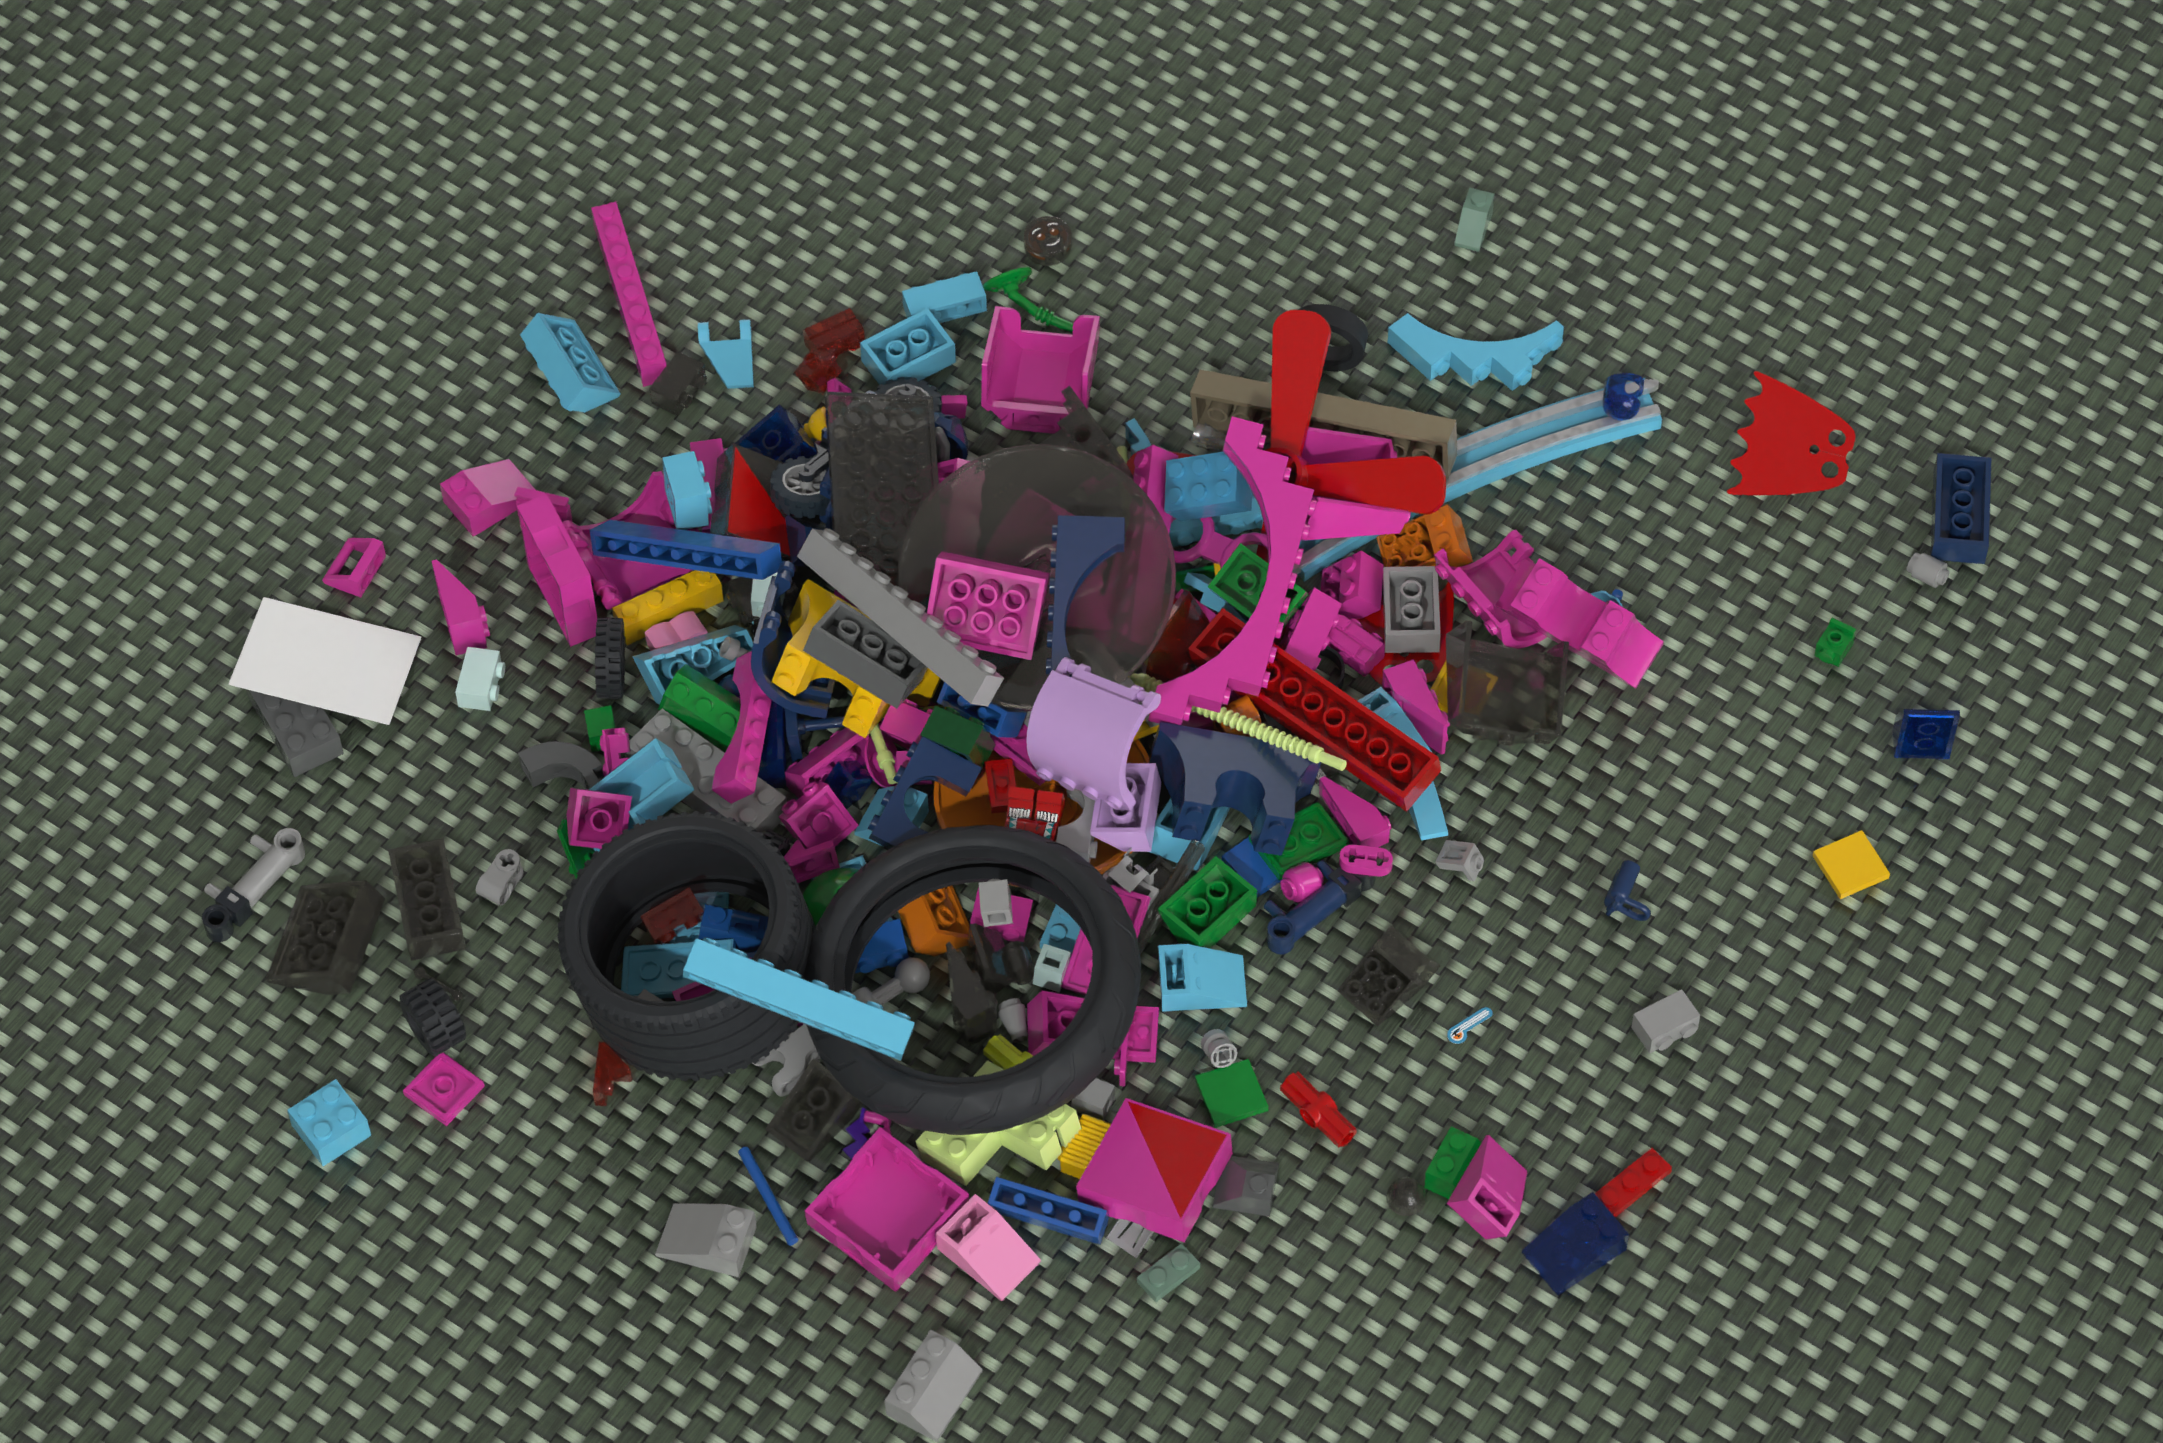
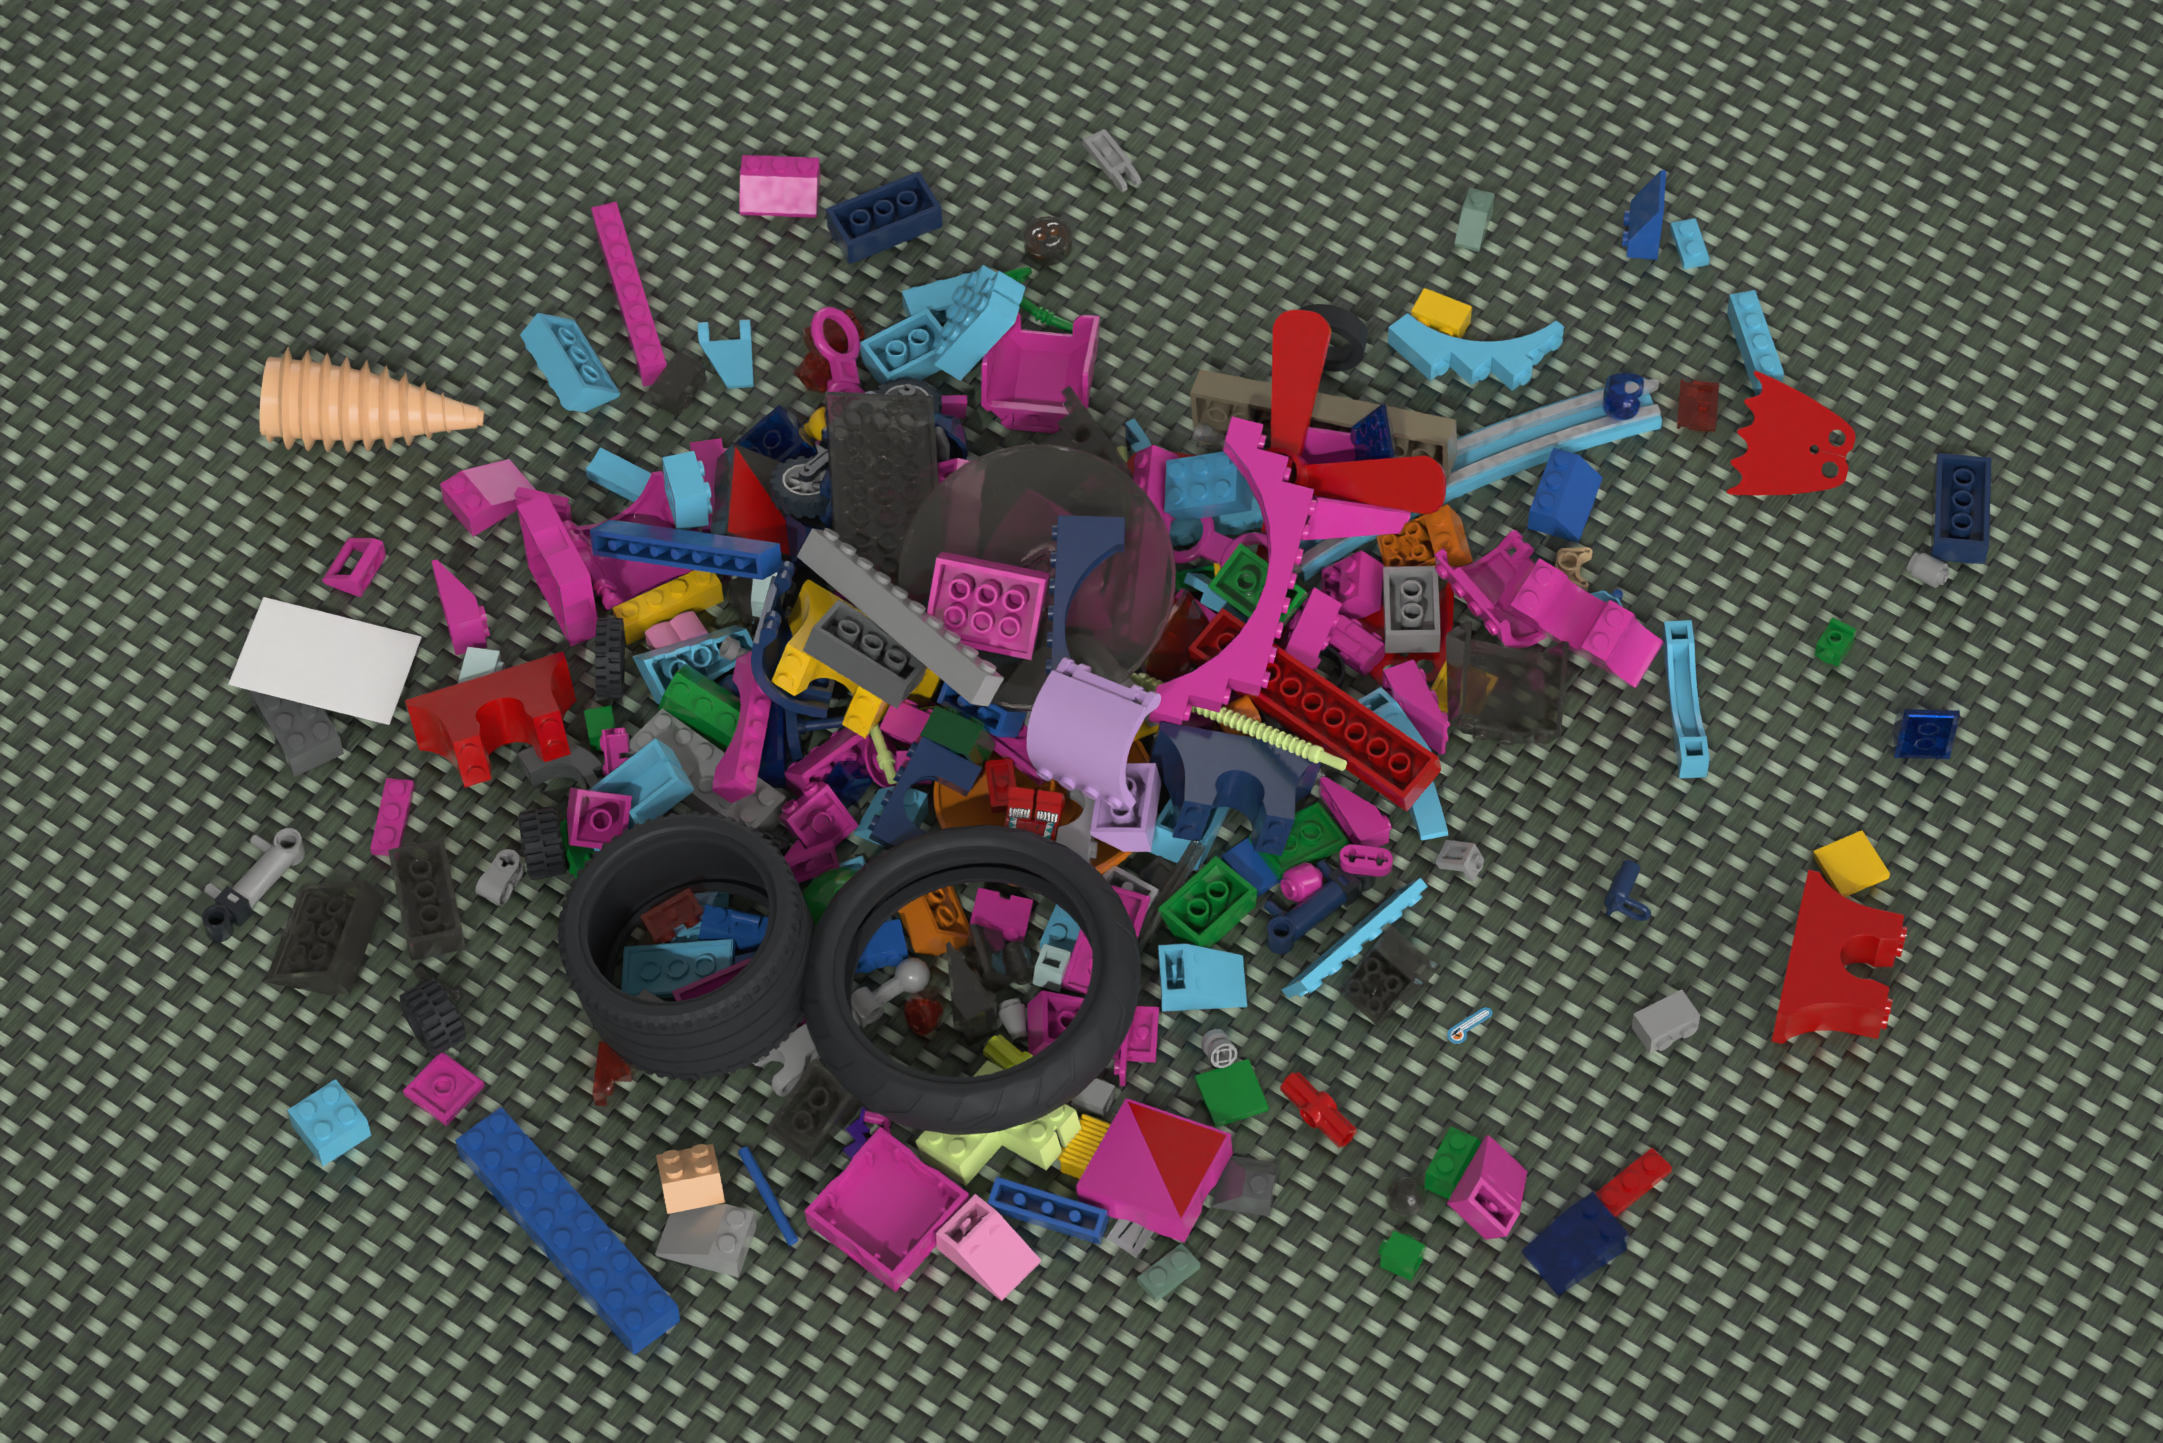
(351, 405): none -> light nougat cone
(392, 816): none -> dark pink plate
(495, 710): none -> red piece
(542, 843): none -> black tyre
(568, 1231): none -> blue brick
(617, 475): none -> medium azure piece
(690, 1178): none -> light nougat brick
(779, 186): none -> slope
(798, 998): medium azure brick -> none
(842, 365): none -> dark pink bar
(884, 217): none -> dark blue brick
(922, 1014): none -> clear red brick
(932, 1386): light grey slope -> none
(977, 319): none -> medium azure piece
(995, 902): light grey brick -> none
(1111, 159): none -> light grey hinge
(1123, 874): light grey piece -> none
(1351, 942): none -> medium azure plate
(1374, 436): none -> clear blue slope
(1401, 1255): none -> green brick
(1442, 313): none -> yellow brick
(1564, 496): none -> blue slope
(1570, 561): none -> tan piece
(1645, 220): none -> blue slope
(1687, 724): none -> medium azure arch
(1689, 243): none -> medium azure plate
(1698, 405): none -> clear red plate
(1753, 338): none -> medium azure brick
(1816, 986): none -> red piece

